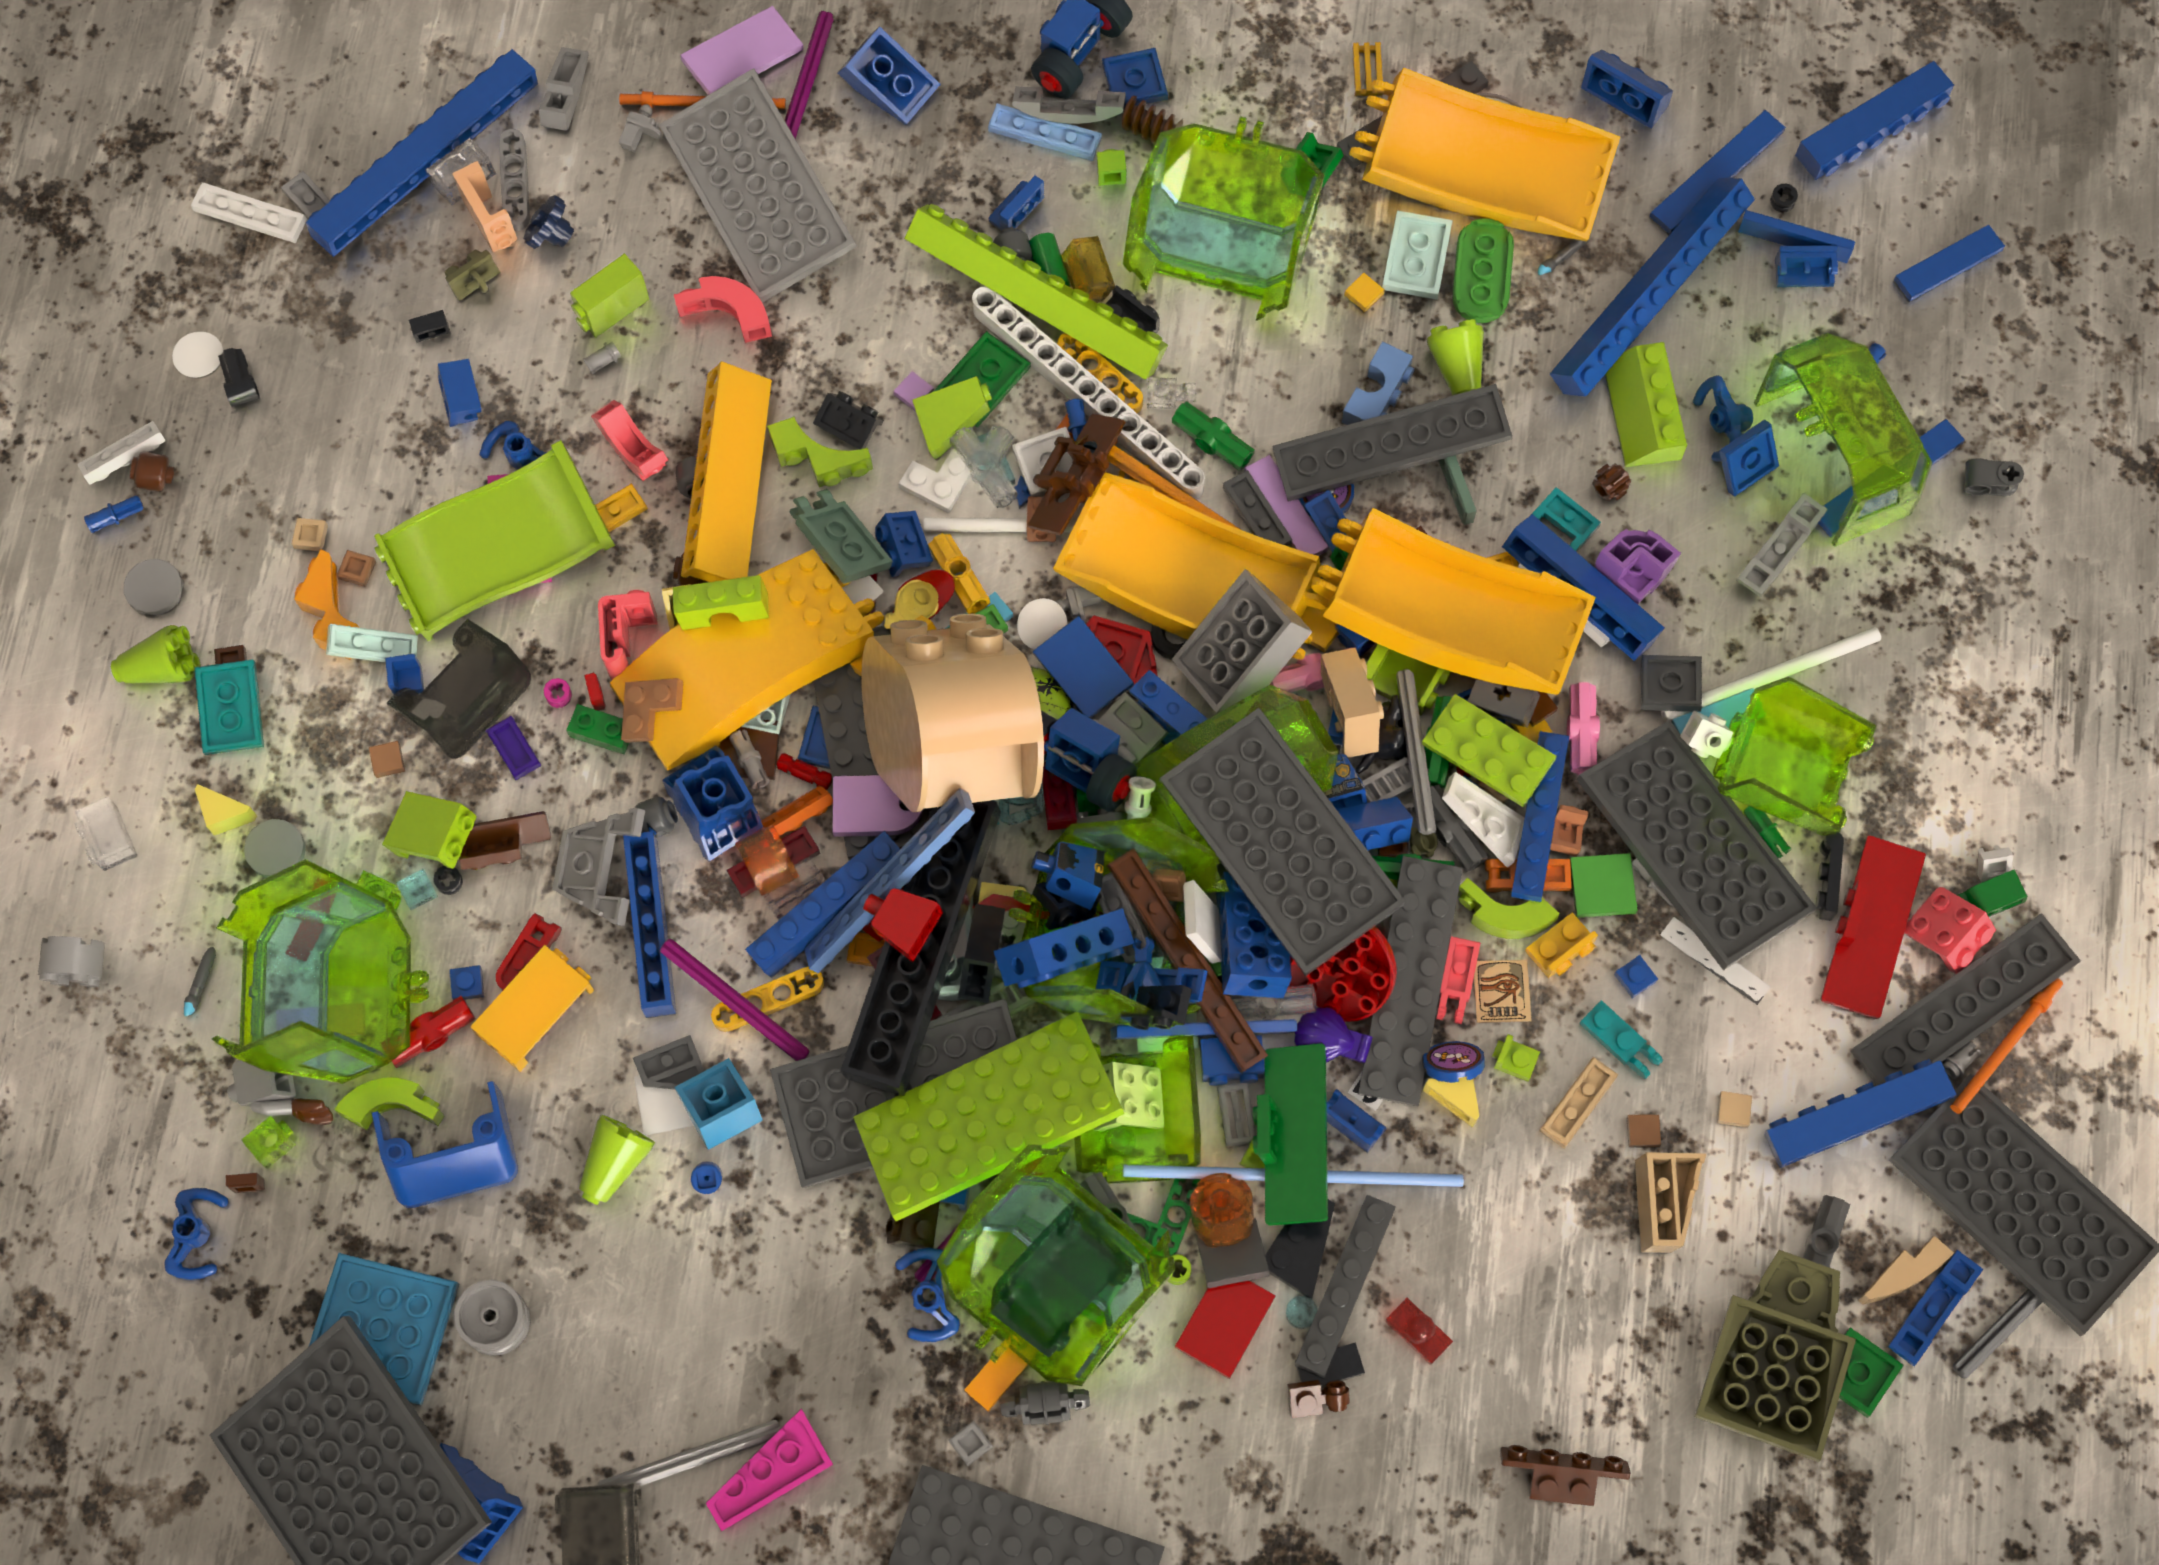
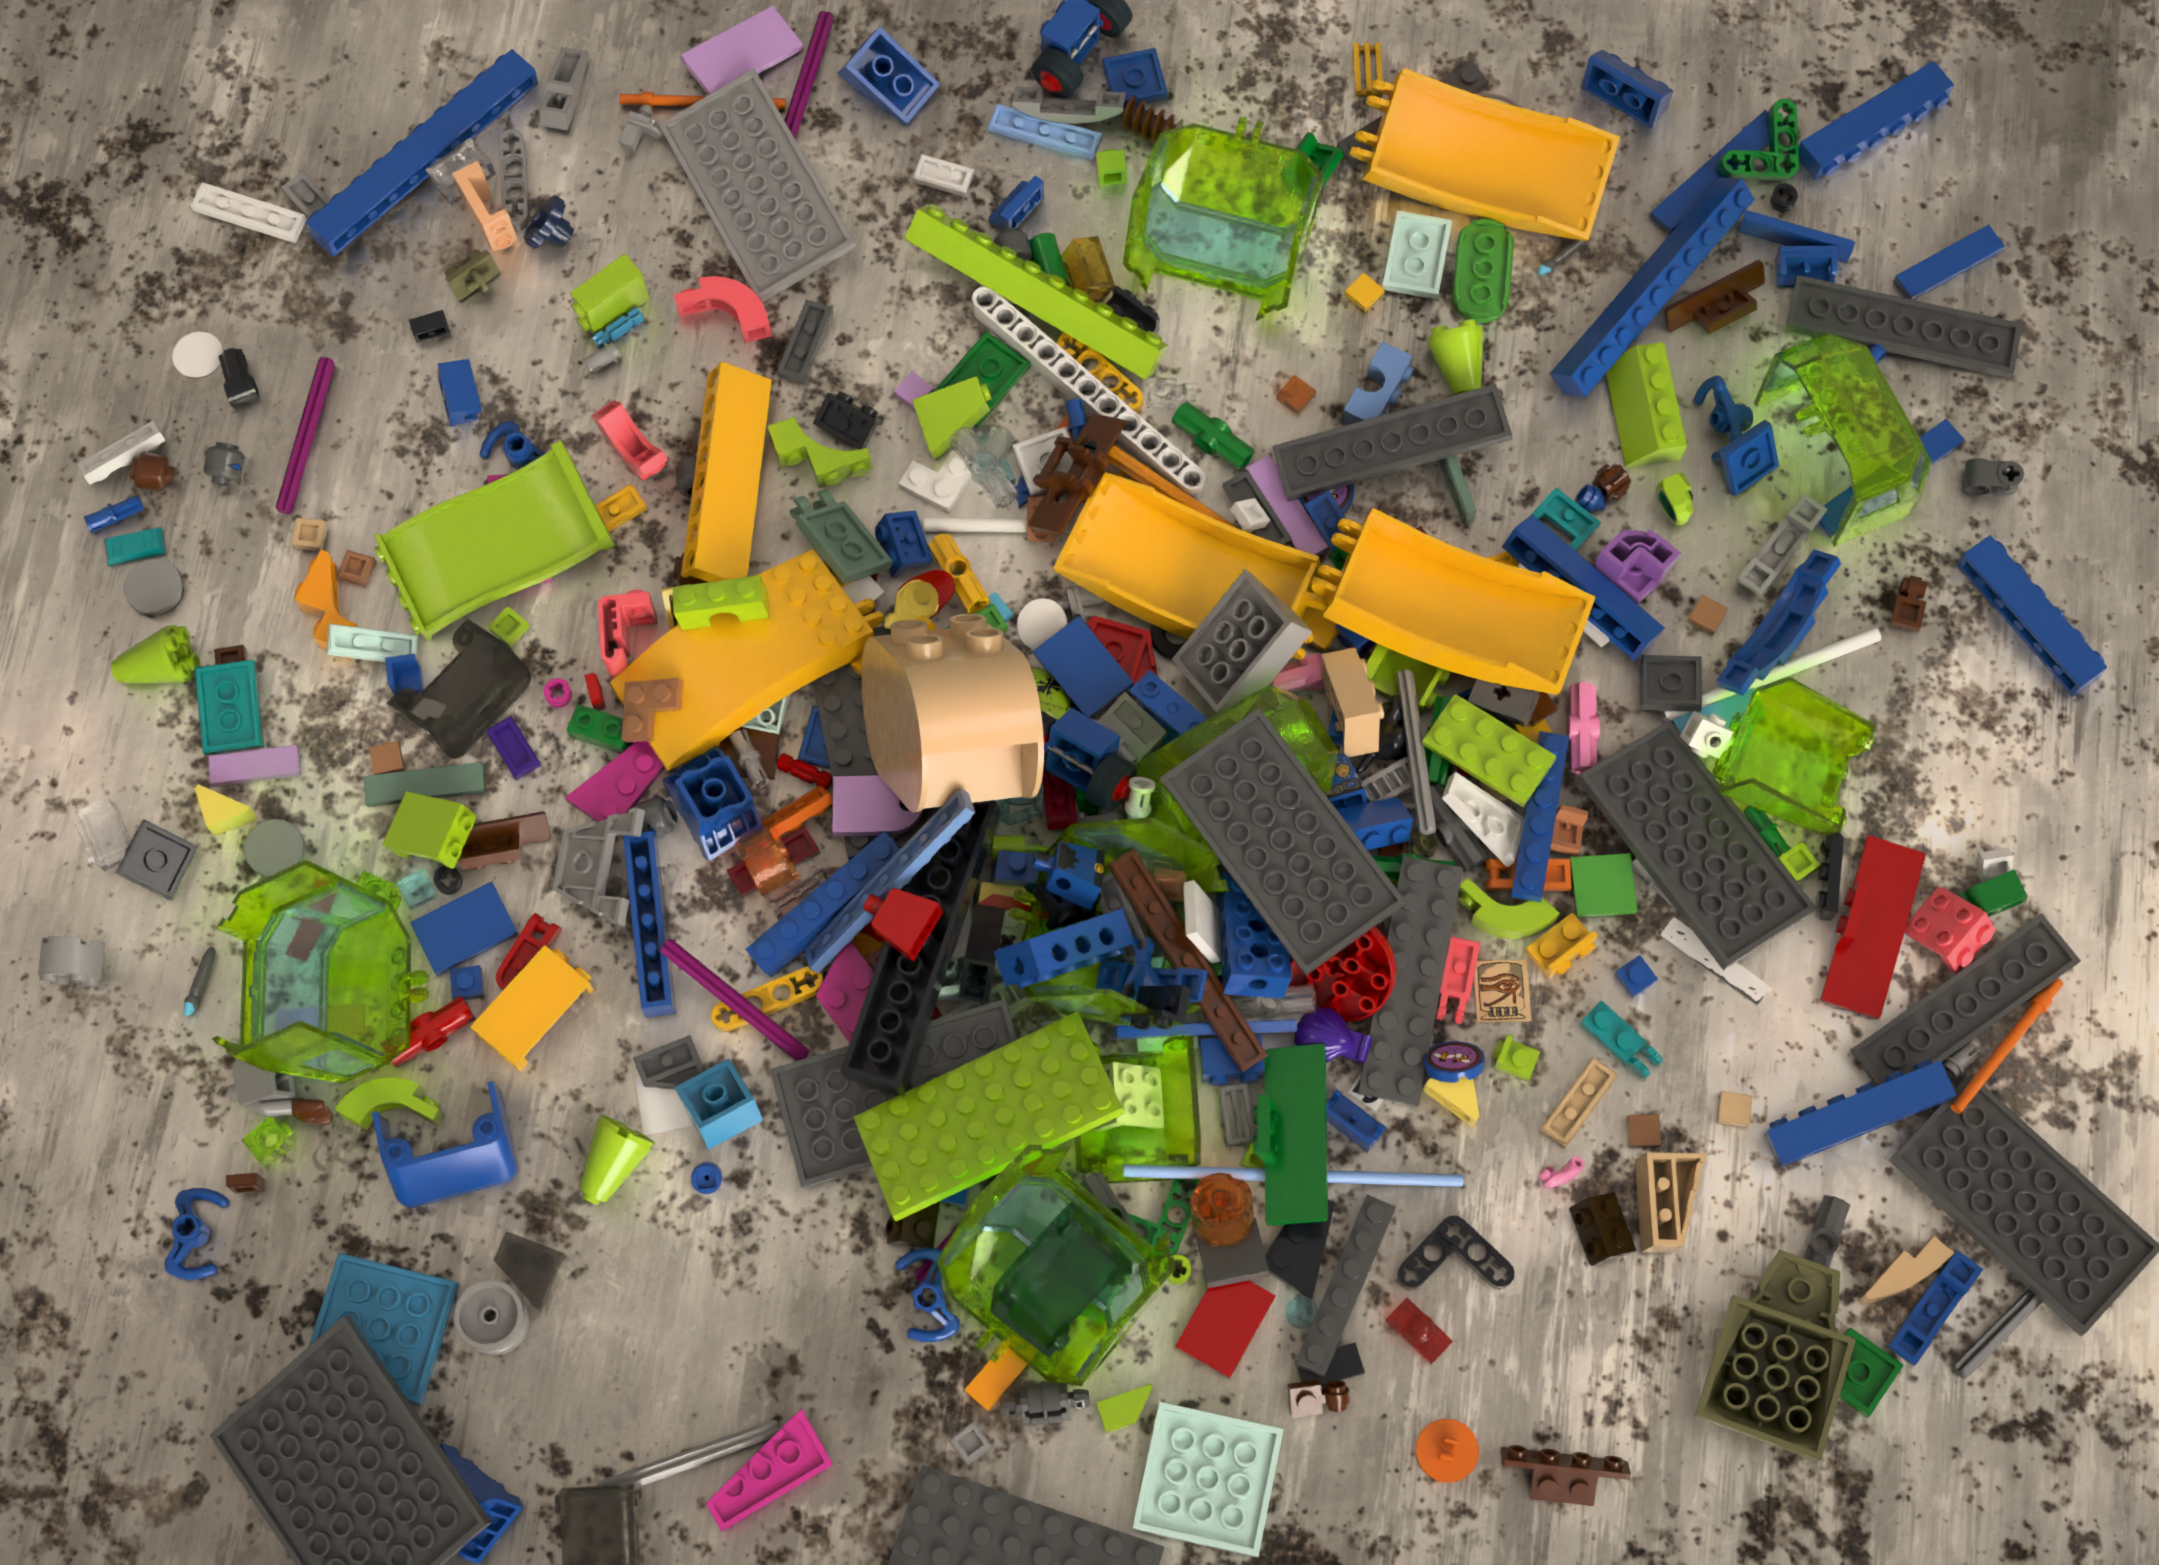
(134, 546): none -> teal tile
(156, 859): none -> tile
(224, 463): none -> dark grey head
(254, 765): none -> lavender tile
(305, 435): none -> magenta axle
(433, 782): none -> sand green tile
(464, 928): none -> blue tile
(509, 626): none -> lime plate
(529, 1266): none -> clear smoke wing
(618, 327): none -> dark azure axle
(618, 783): none -> dark pink wing
(805, 342): none -> dark grey plate
(846, 989): none -> dark pink wing
(943, 175): none -> white plate
(1014, 870): none -> blue torso
(1016, 843): none -> lime piece
(1123, 1409): none -> lime tile
(1208, 1479): none -> light aqua plate
(1249, 515): none -> white tile
(1296, 394): none -> clear orange tile
(1447, 1450): none -> orange piece
(1448, 1246): none -> black beam
(1564, 1175): none -> bright pink arm
(1591, 498): none -> blue plate
(1602, 1228): none -> dark brown bracket
(1676, 498): none -> lime rock
(1707, 614): none -> medium nougat tile
(1718, 302): none -> reddish brown bracket
(1776, 151): none -> green beam
(1783, 625): none -> blue piece
(1799, 862): none -> lime plate
(1905, 326): none -> dark grey plate
(1907, 609): none -> reddish brown plate
(2032, 615): none -> blue brick

